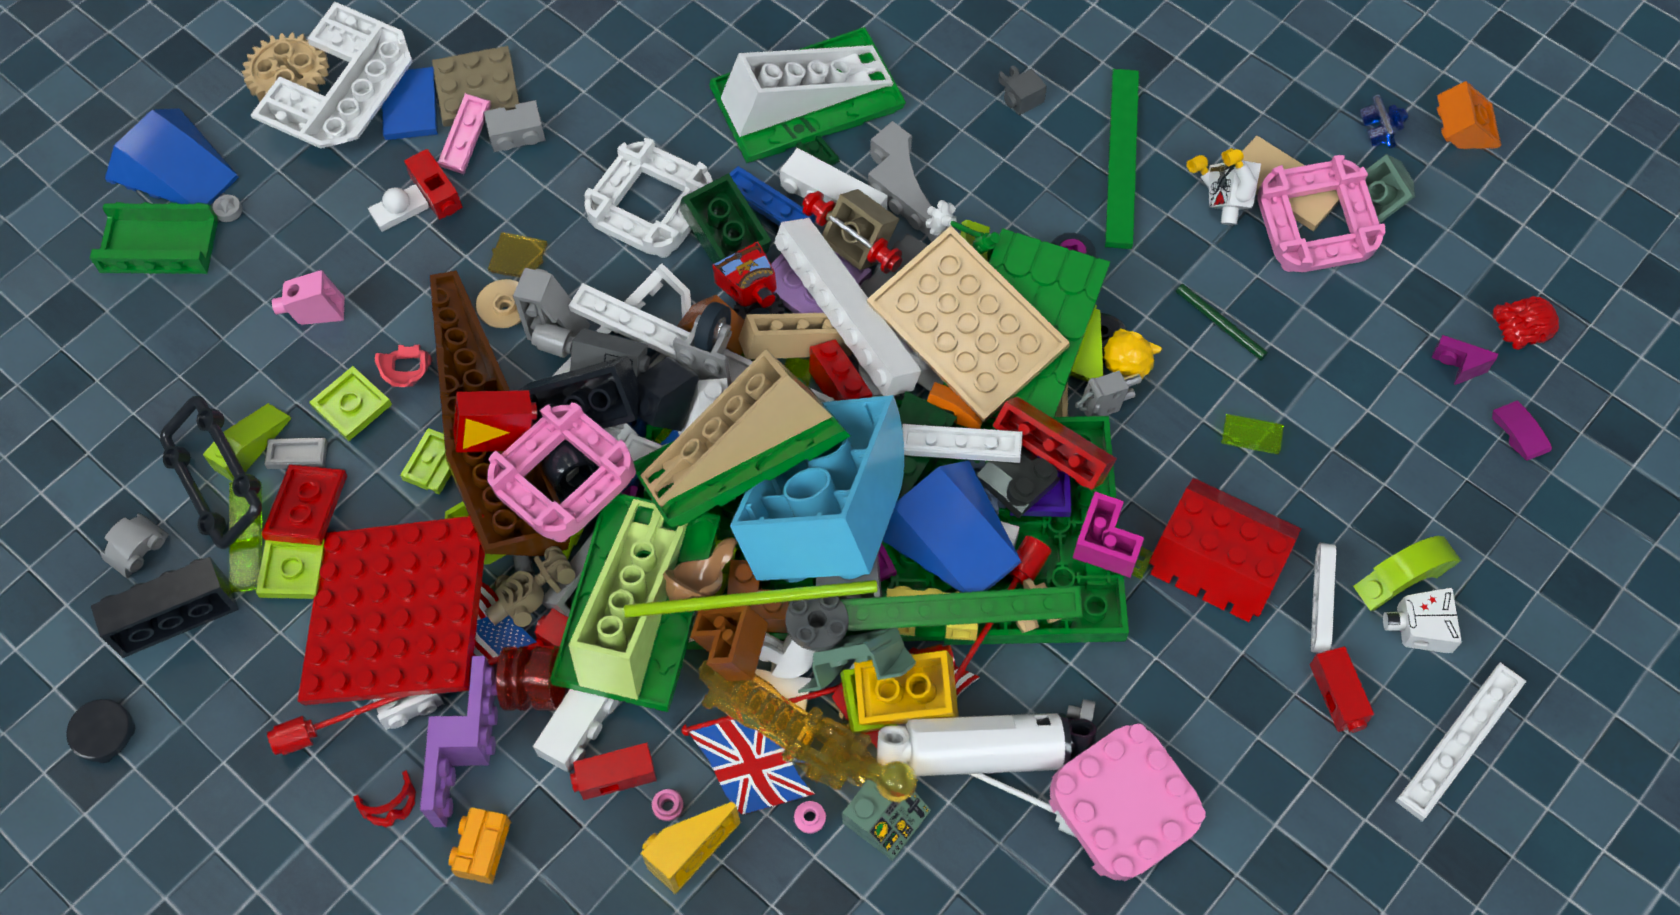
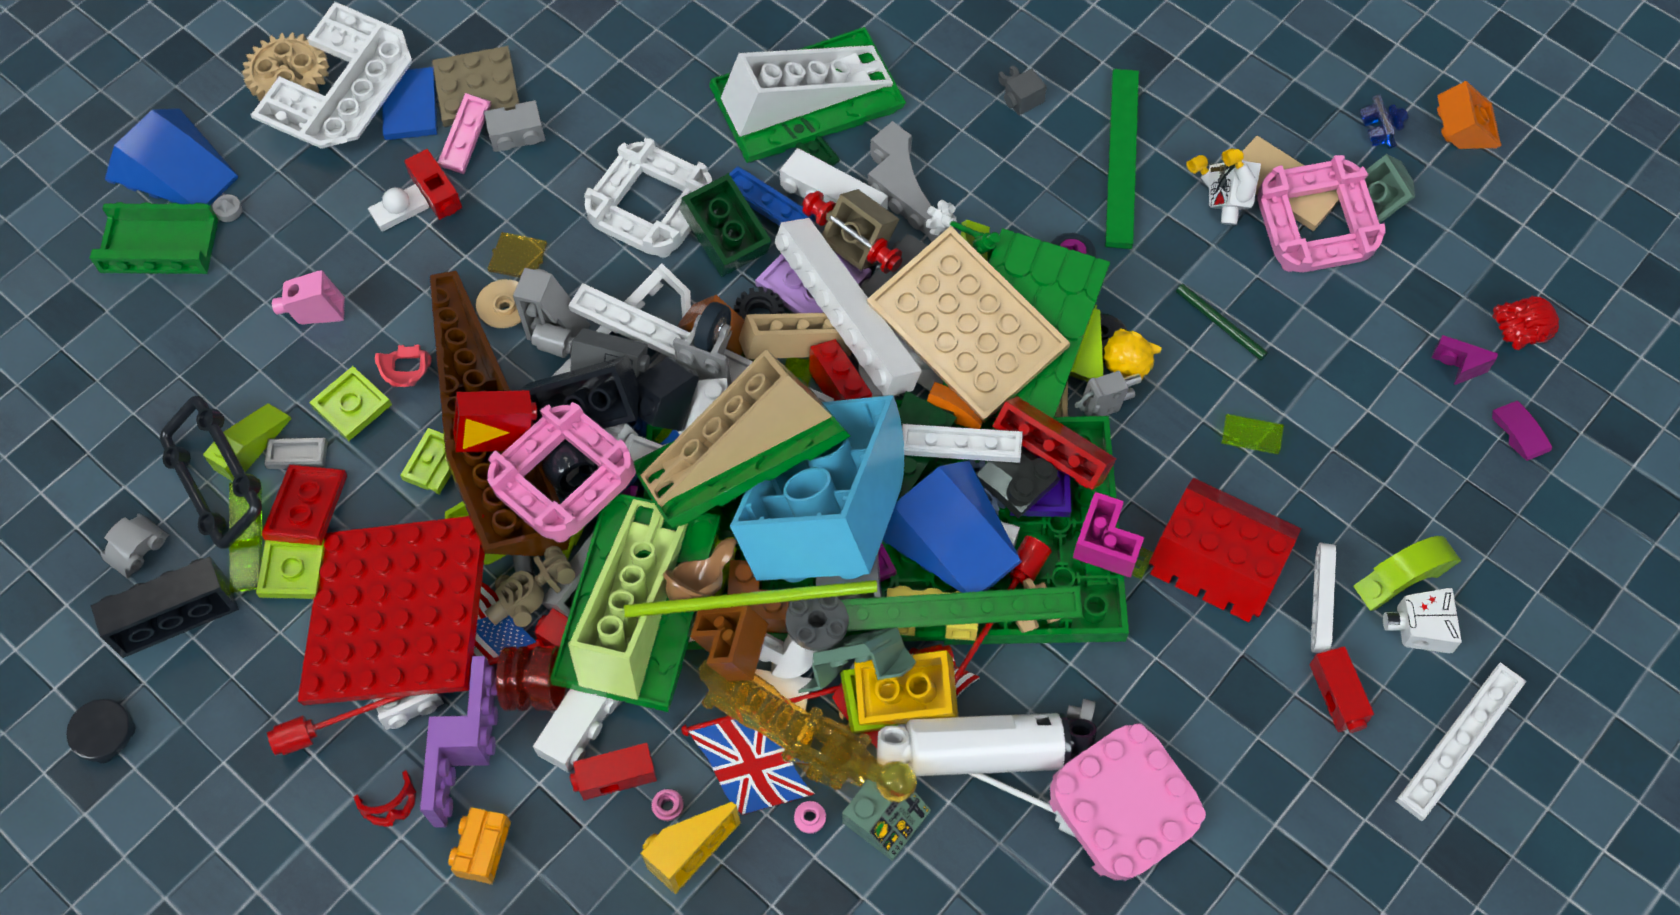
(747, 276): torso -> none

